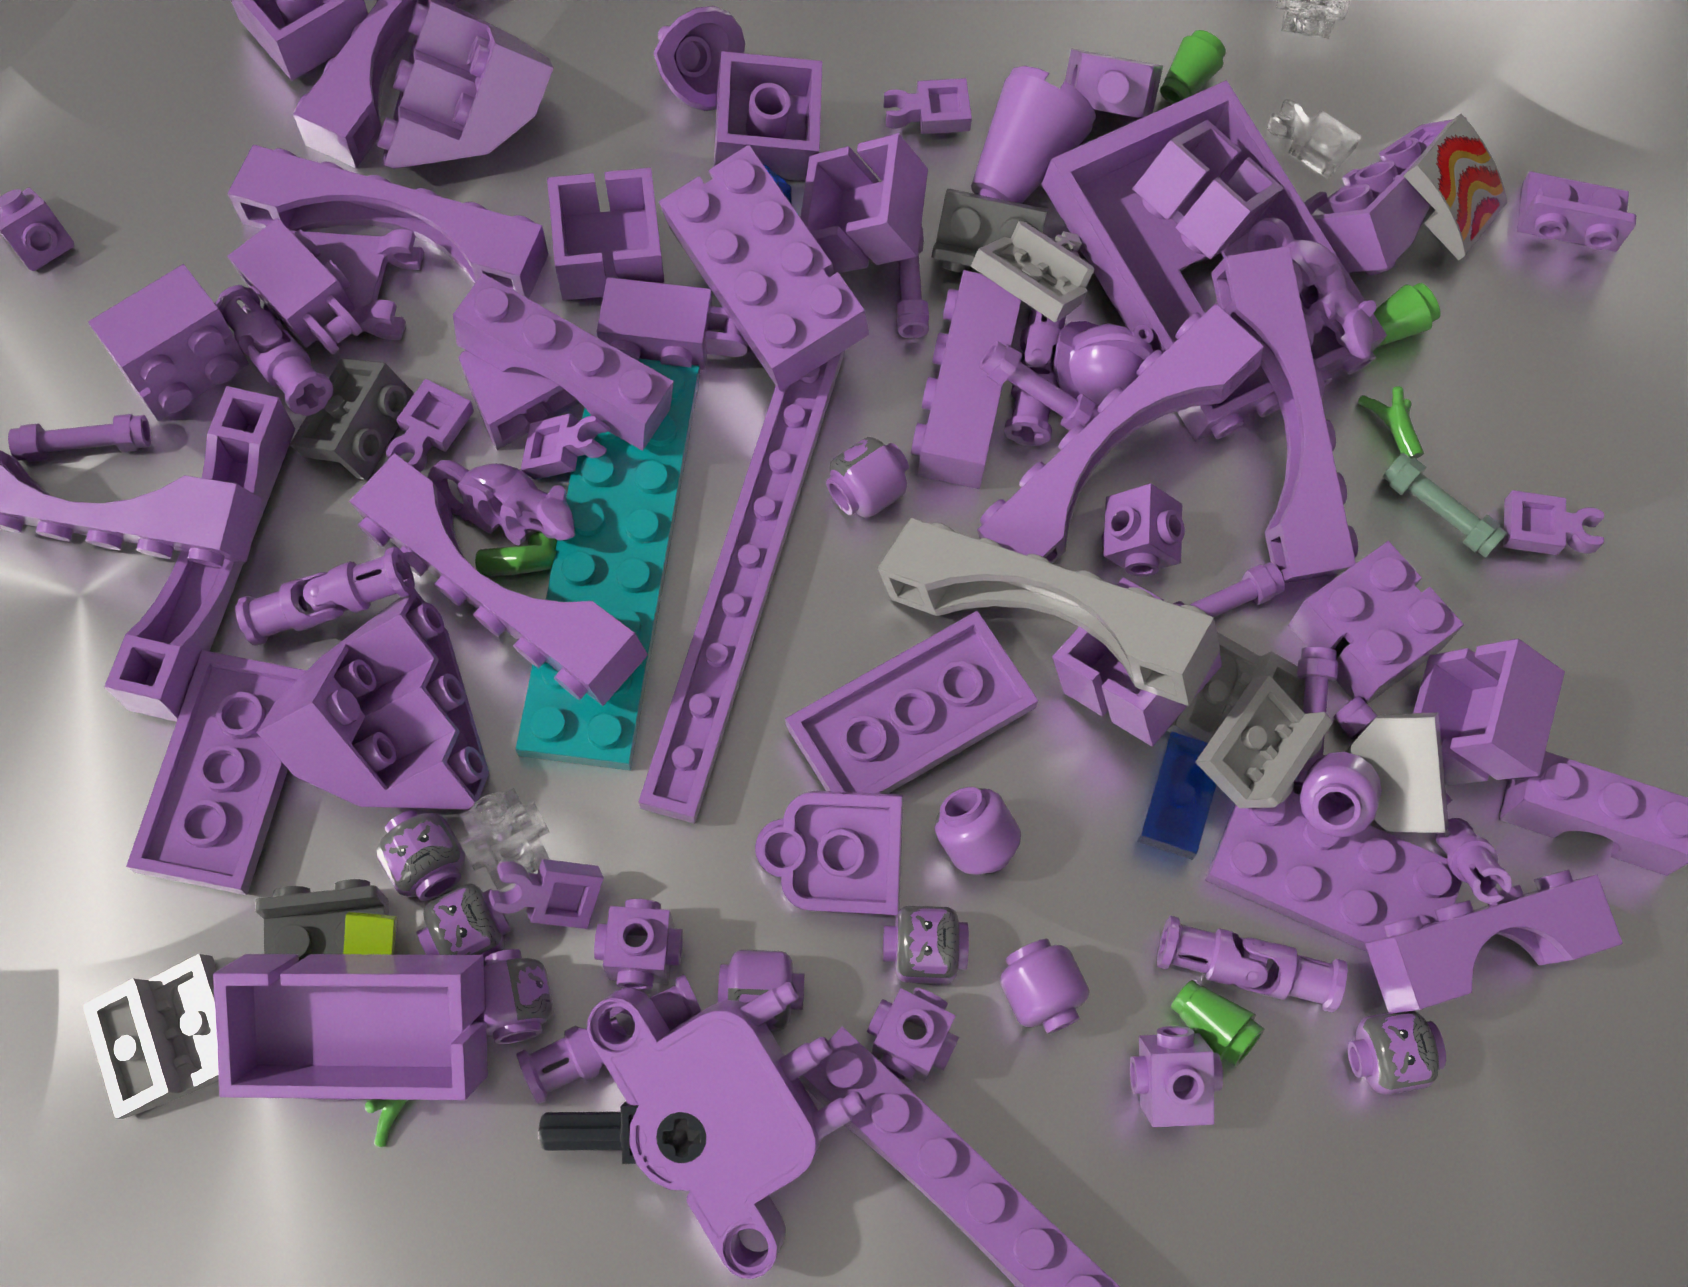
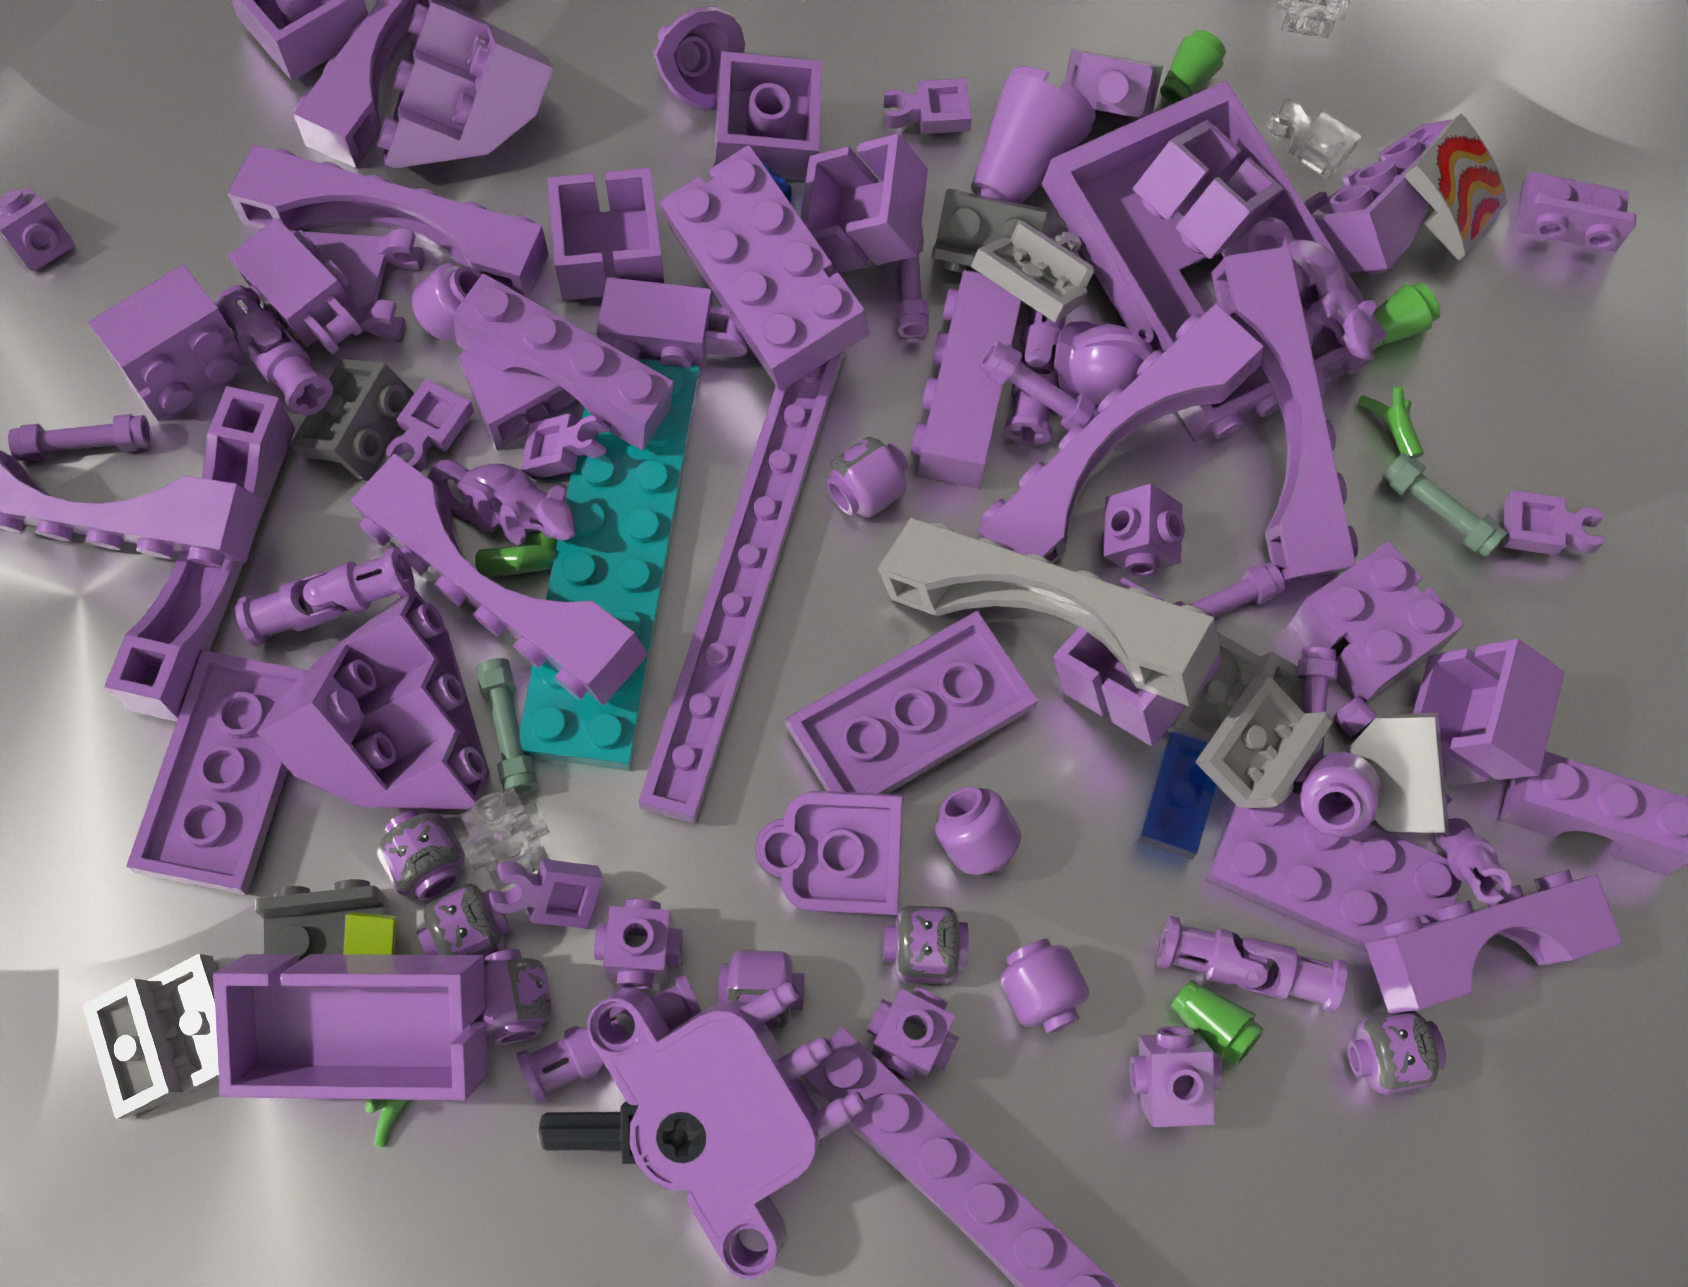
(440, 296): none -> medium lavender head
(497, 684): none -> sand green bar

